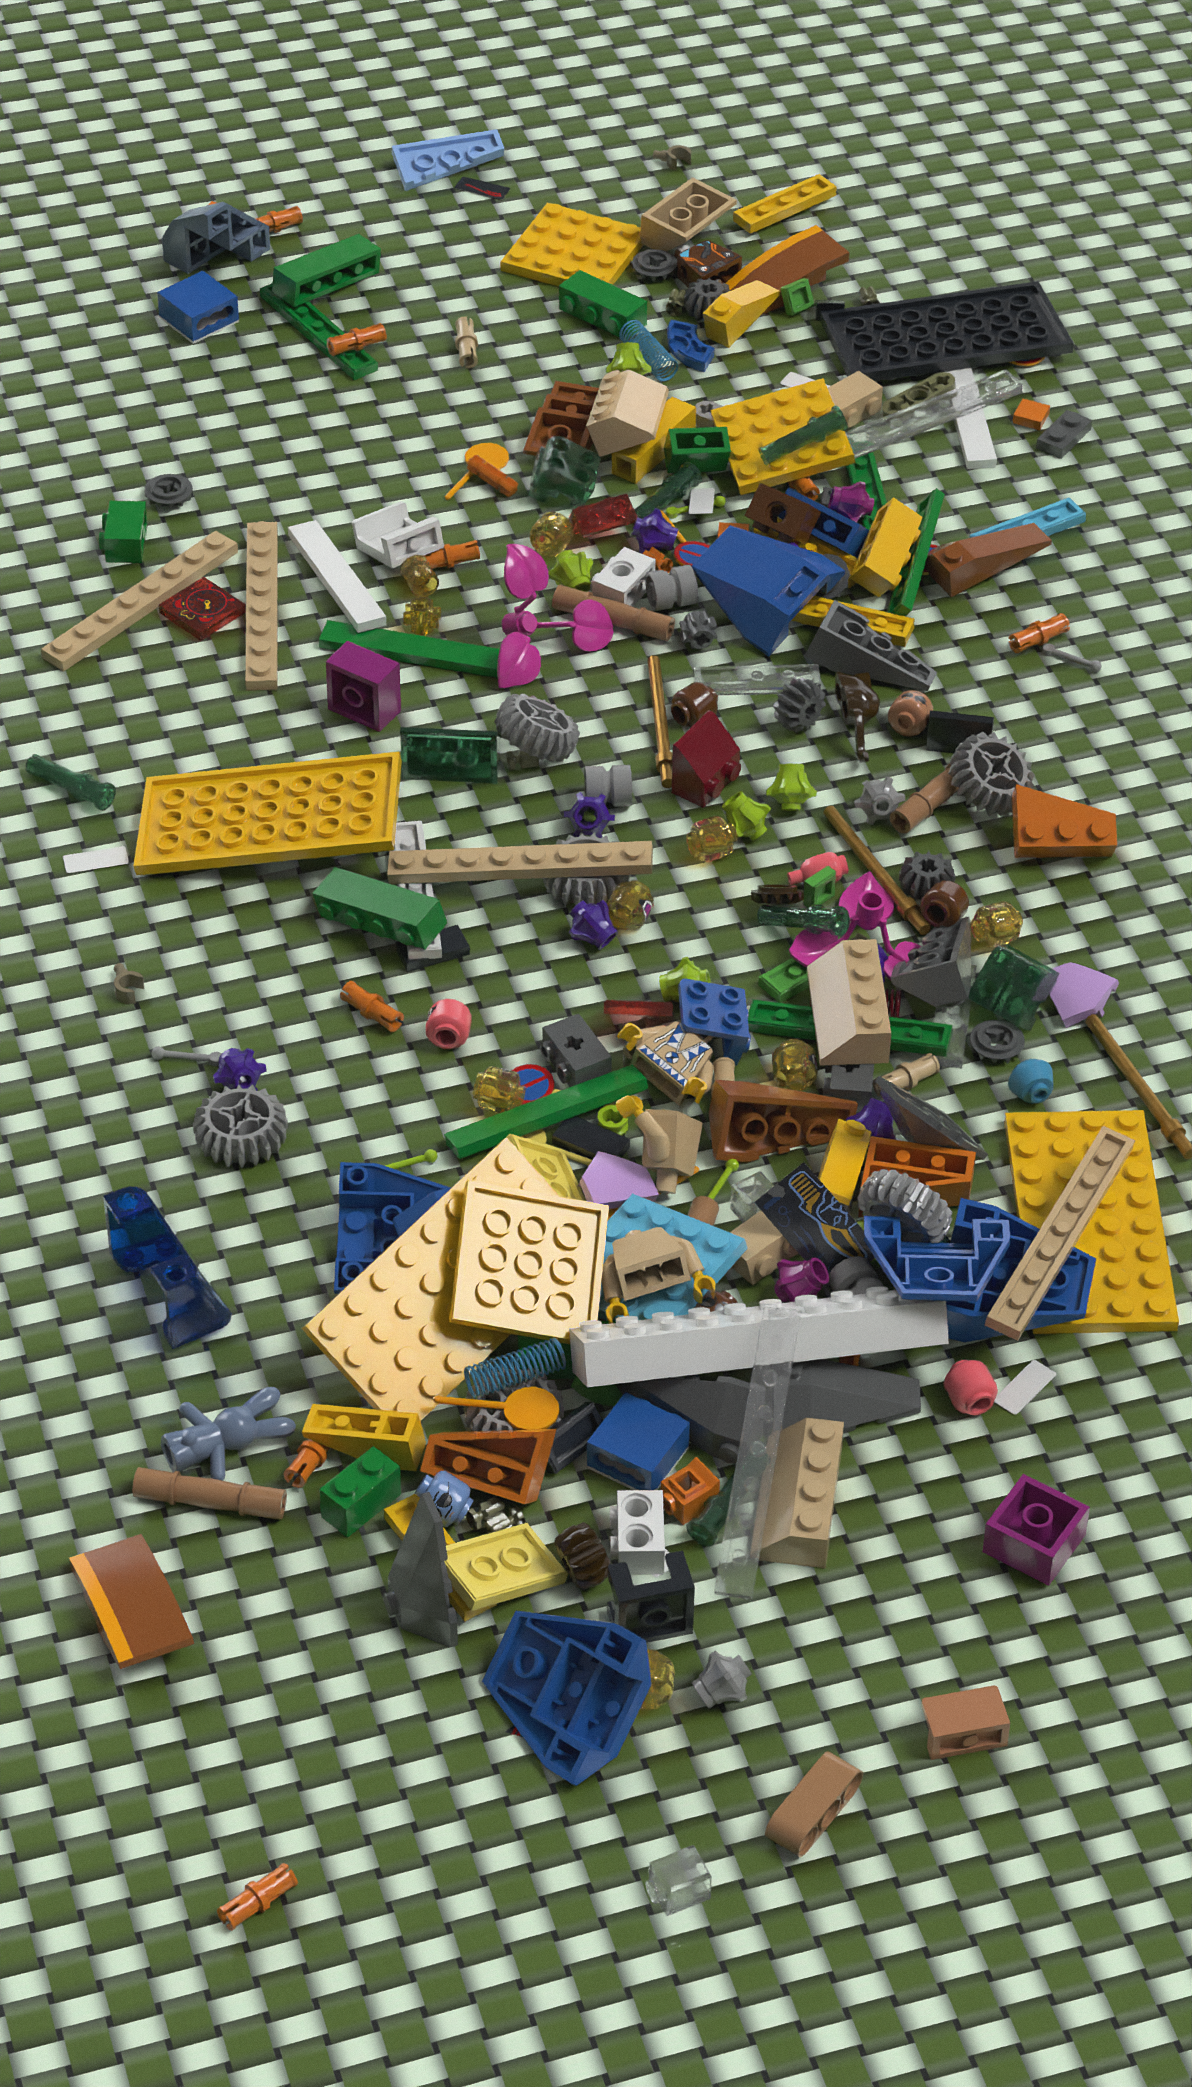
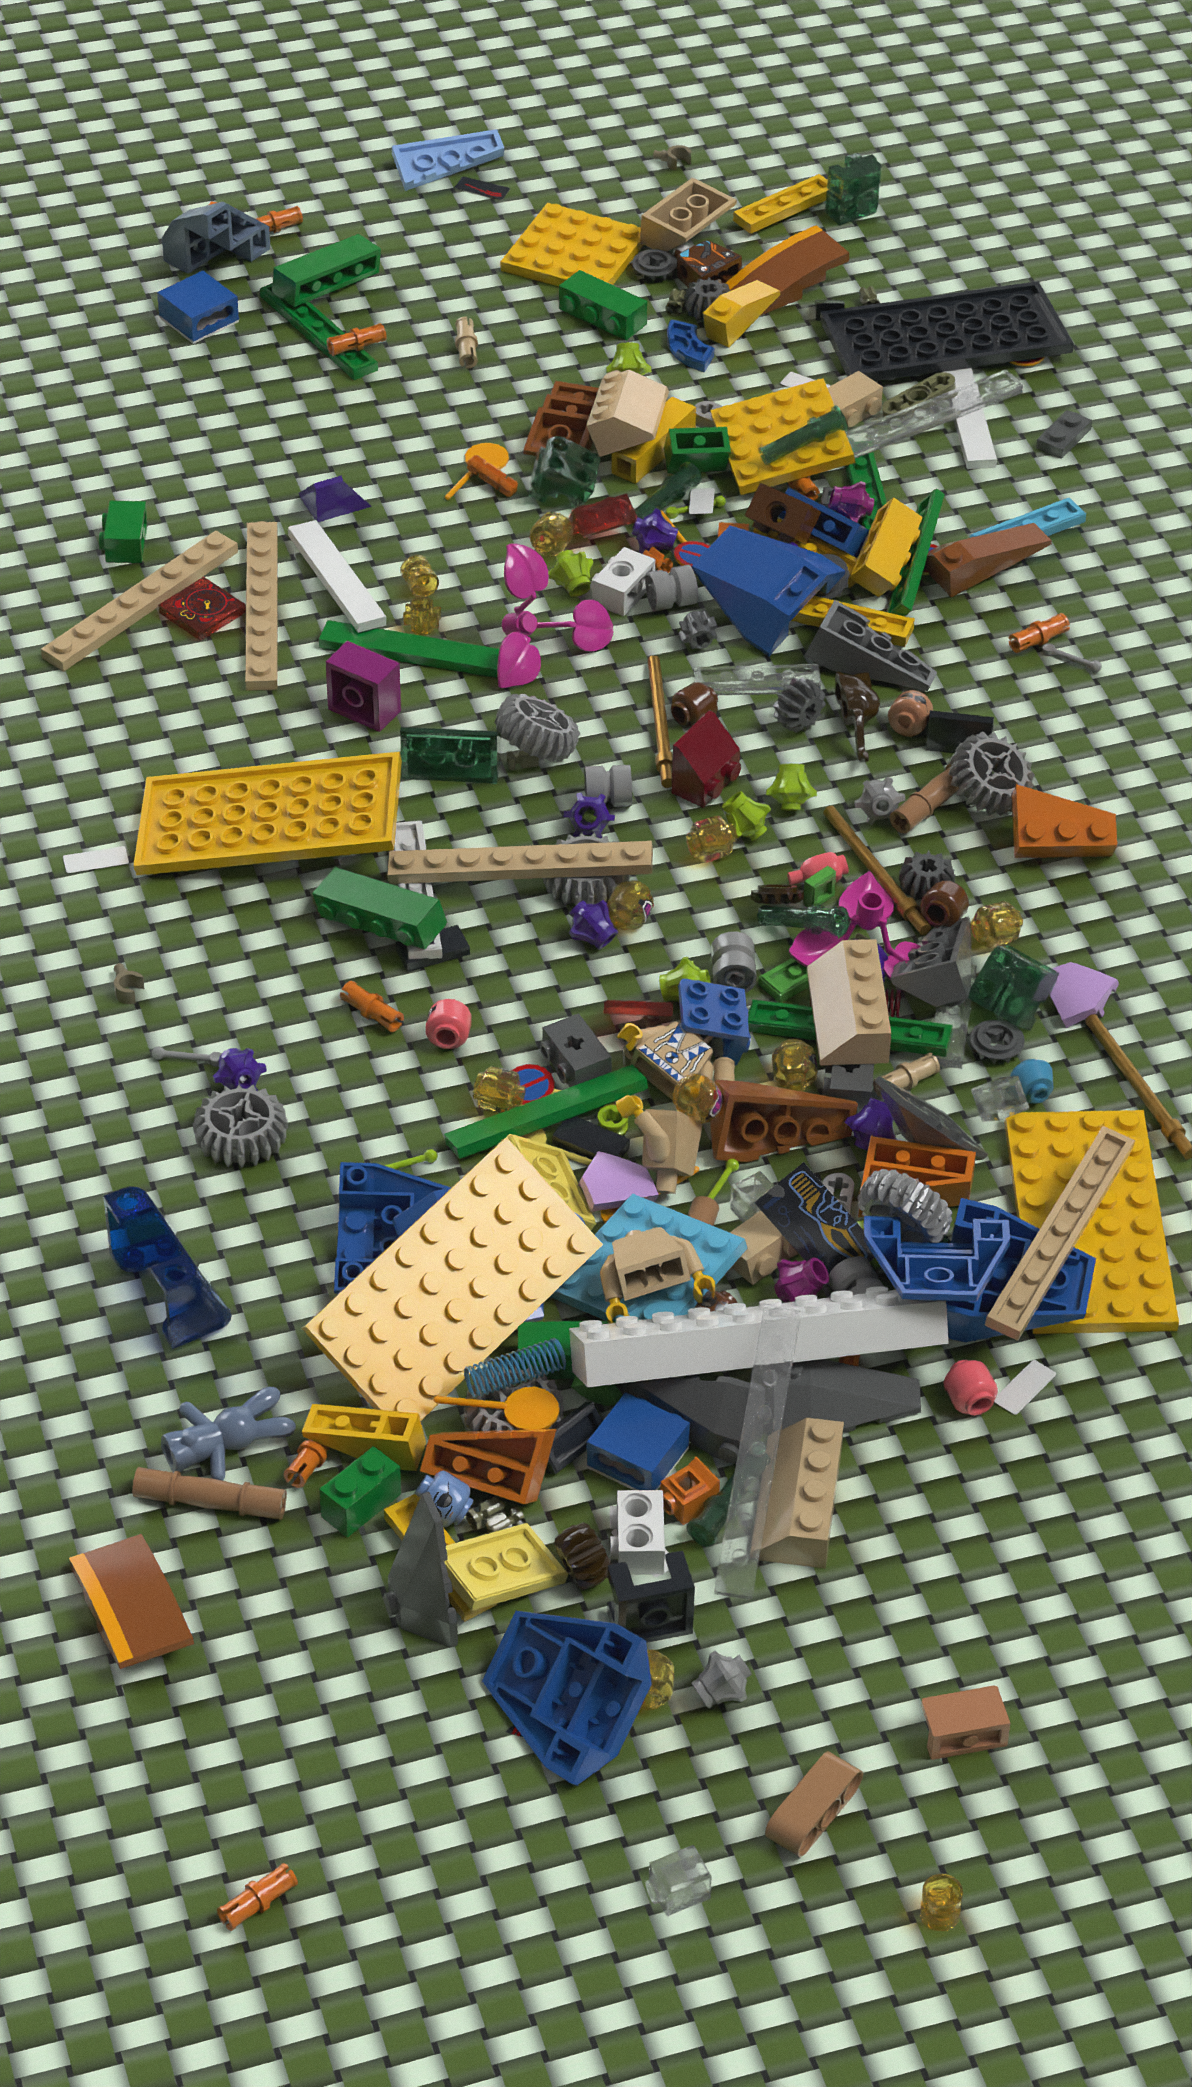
(81, 785): clear green pin -> none
(159, 488): dark grey gear -> none
(331, 499): none -> dark purple slope
(394, 537): white panel -> none
(453, 554): orange pin -> none
(527, 1261): plate -> none
(621, 614): medium nougat piece -> none
(649, 349): dark azure piece -> none
(698, 1098): none -> clear yellow head
(734, 960): none -> light grey wheel
(797, 296): bright green tile -> none
(844, 1159): yellow slope -> none
(853, 188): none -> clear green hips
(941, 1902): none -> clear yellow wheel
(1000, 1098): none -> clear brick
(1031, 414): orange tile -> none
(1035, 1529): magenta brick -> none

